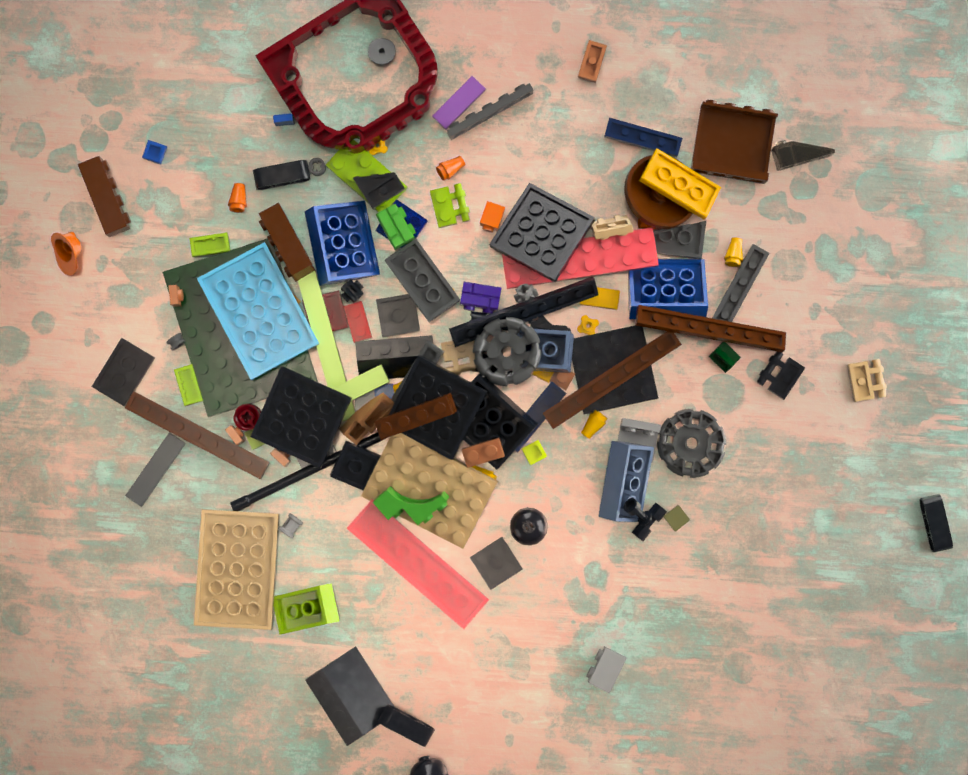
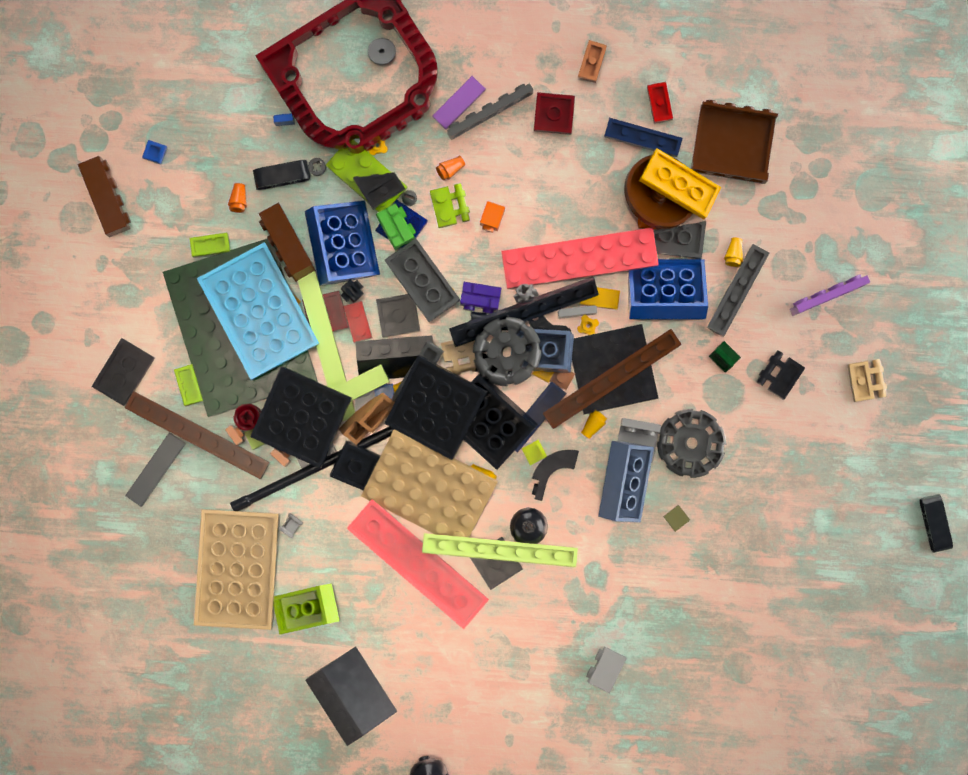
(66, 251): orange piece -> none
(176, 295): nougat plate -> none
(176, 341): dark grey bush -> none
(391, 504): bright green arch -> none
(406, 725): black beam -> none
(408, 202): none -> dark grey hinge
(415, 416): reddish brown brick -> none
(483, 452): nougat plate -> none
(499, 550): none -> yellowish green tile
(542, 232): plate -> none
(550, 464): none -> black arch
(554, 113): none -> dark red plate
(577, 311): none -> light grey tile
(609, 227): tan plate -> none
(645, 518): black bar -> none
(660, 102): none -> red plate
(710, 328): reddish brown plate -> none
(796, 153): clear smoke slope -> none
(834, 292): none -> medium lavender plate

